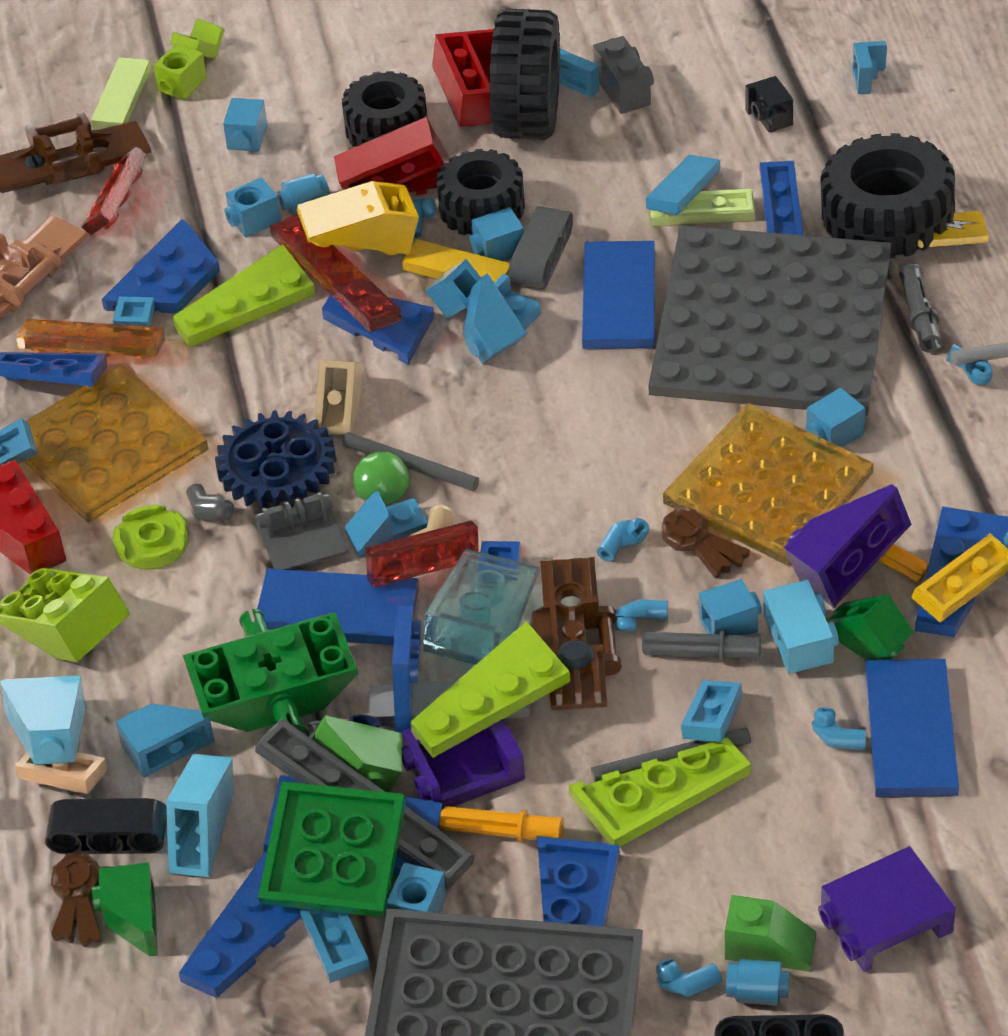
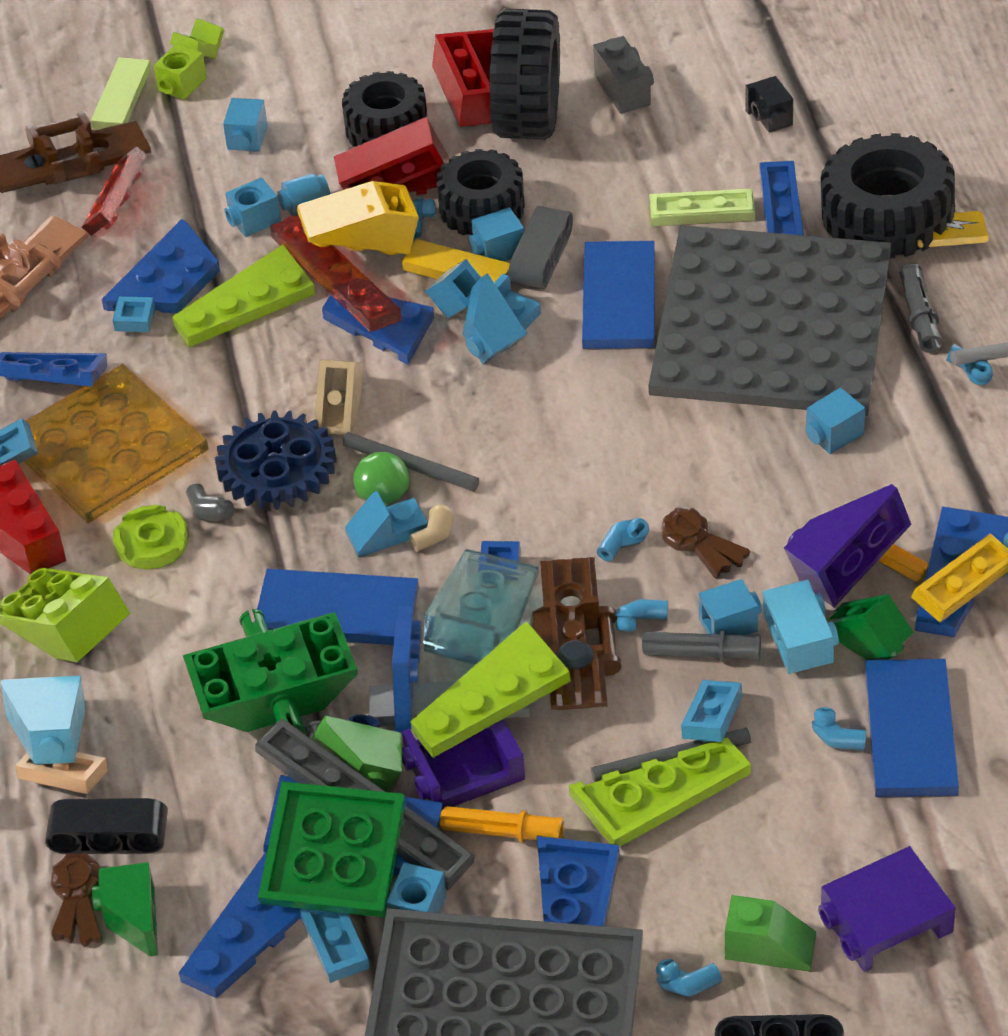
(91, 338): clear orange plate -> none
(162, 735): dark azure slope -> none
(198, 814): medium azure slope -> none
(301, 533): dark grey hinge -> none
(419, 553): clear red plate -> none
(578, 73): dark azure plate -> none
(683, 184): dark azure tile -> none
(757, 982): dark azure brick -> none
(767, 480): clear yellow plate -> none
(866, 62): dark azure bracket -> none

